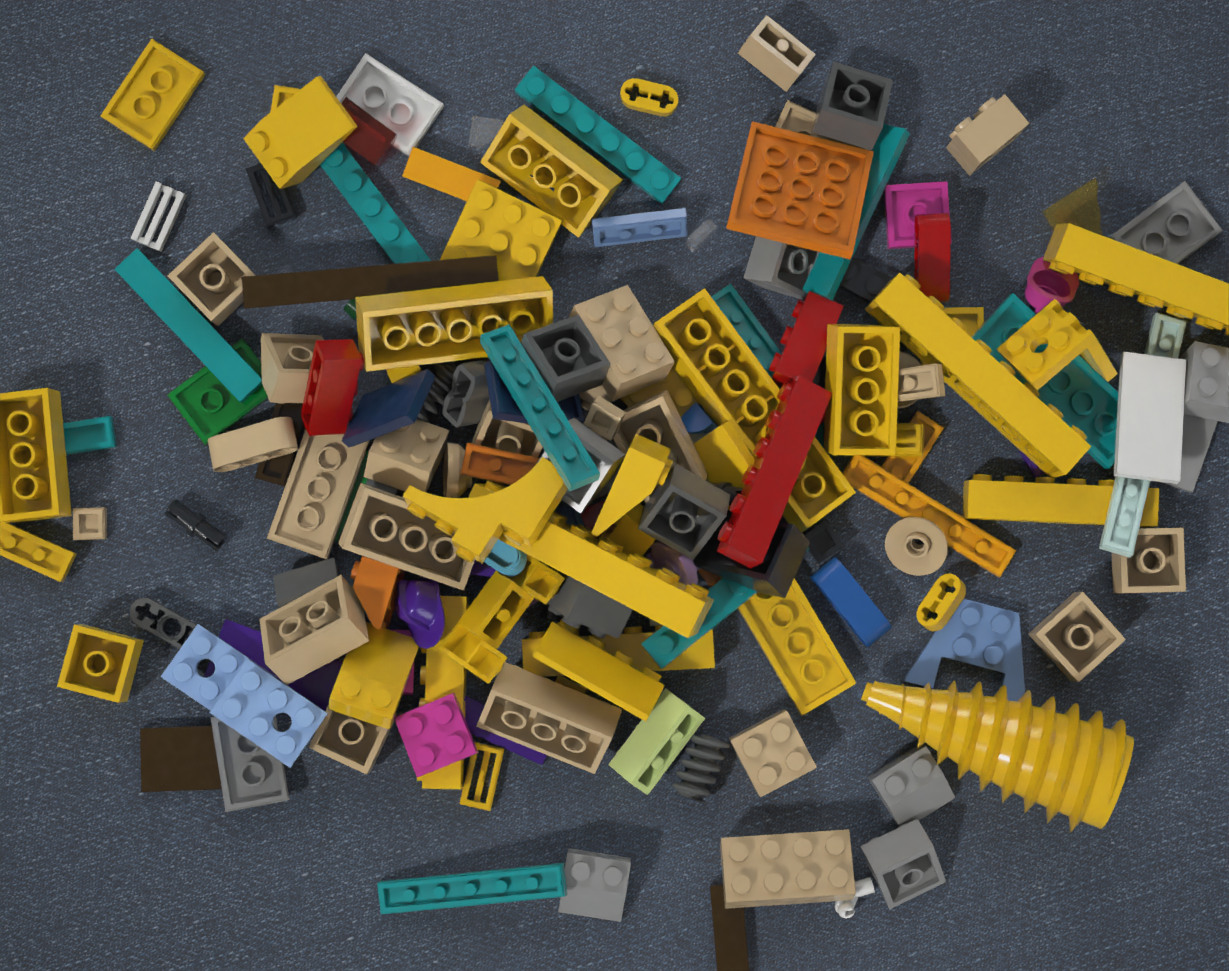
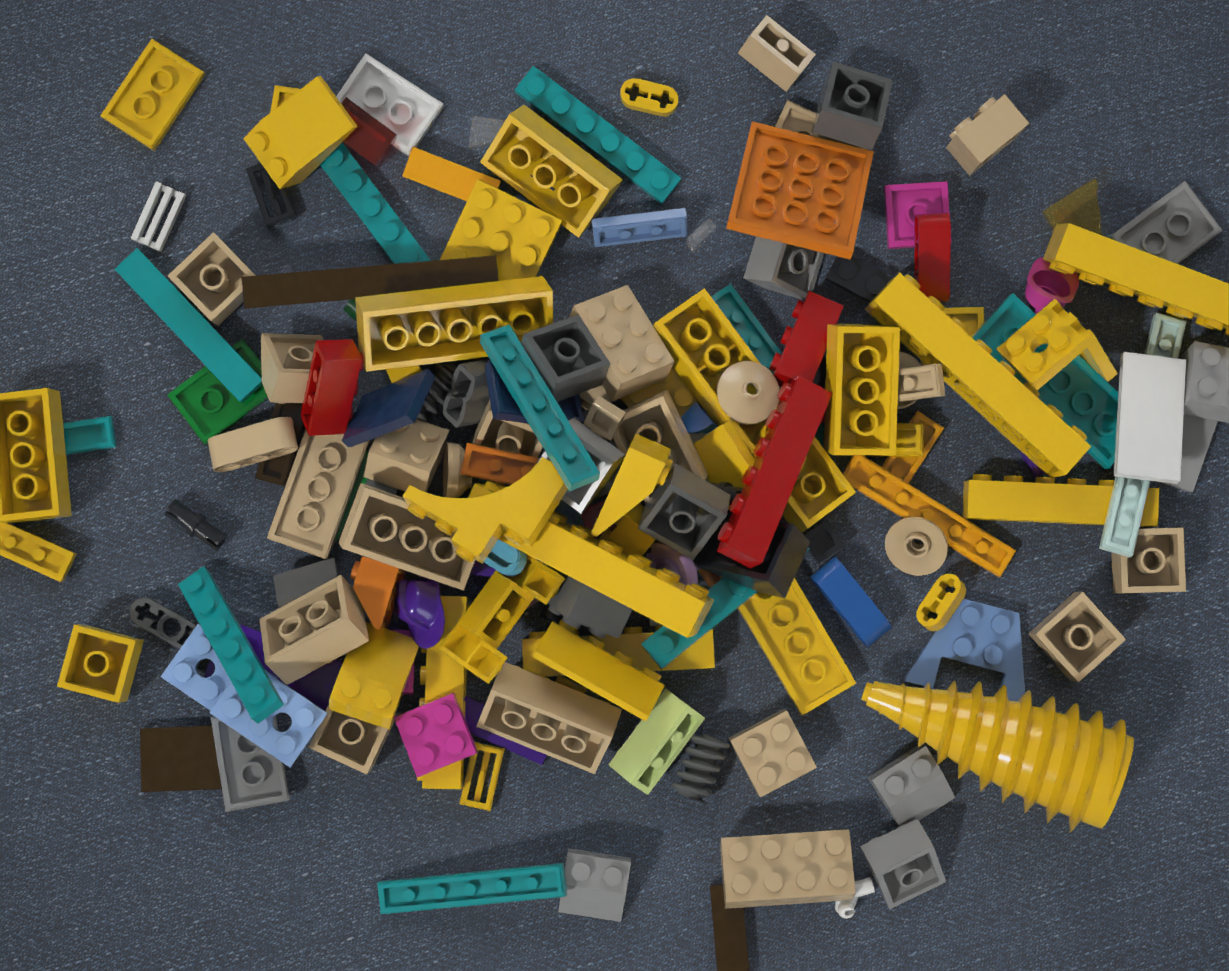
(89, 523): tan tile -> none
(231, 645): none -> teal plate
(738, 402): none -> tan dish
(830, 269): teal tile -> none

